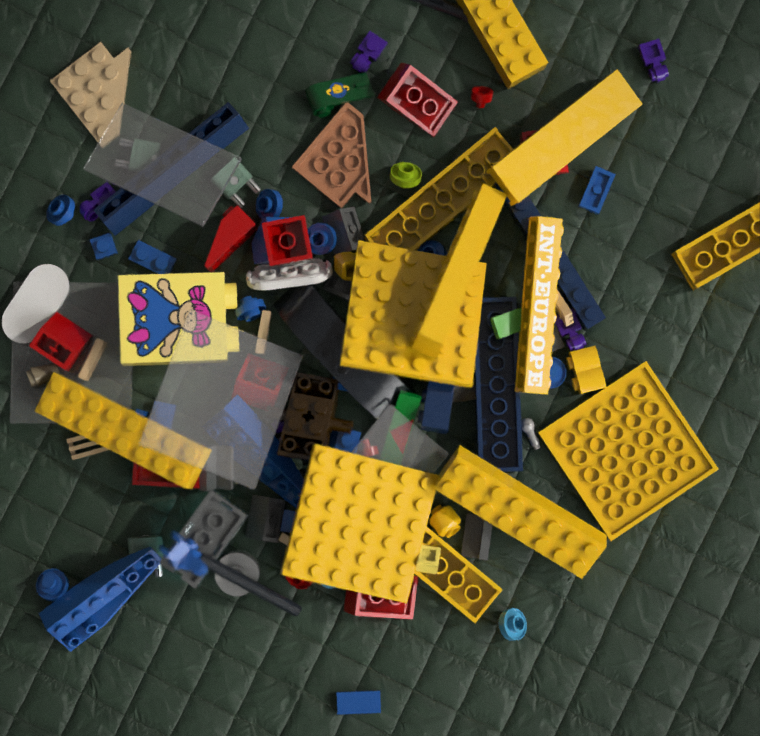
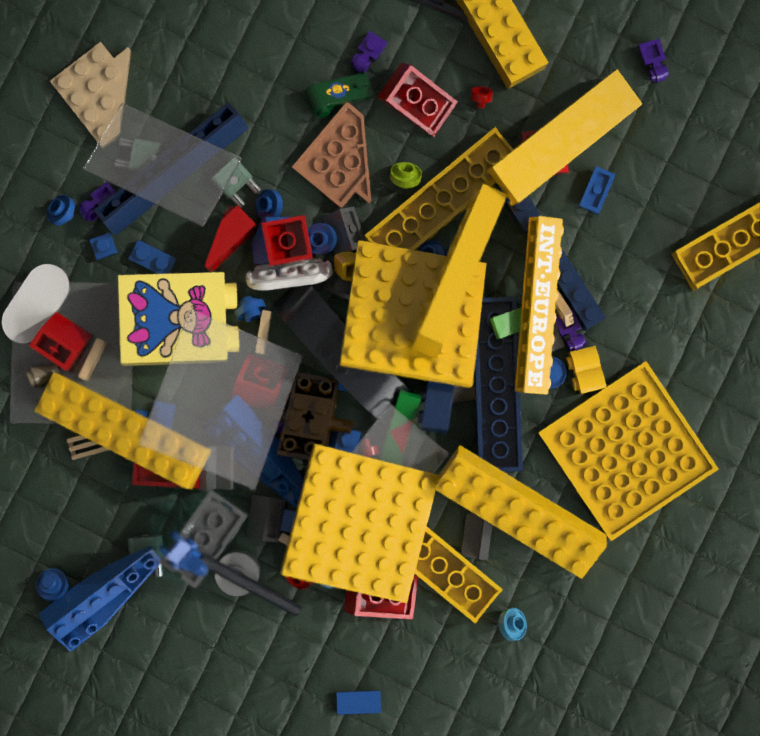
(428, 559): light yellow slope -> none
(445, 521): yellow head -> none
(527, 427): light grey piece -> none

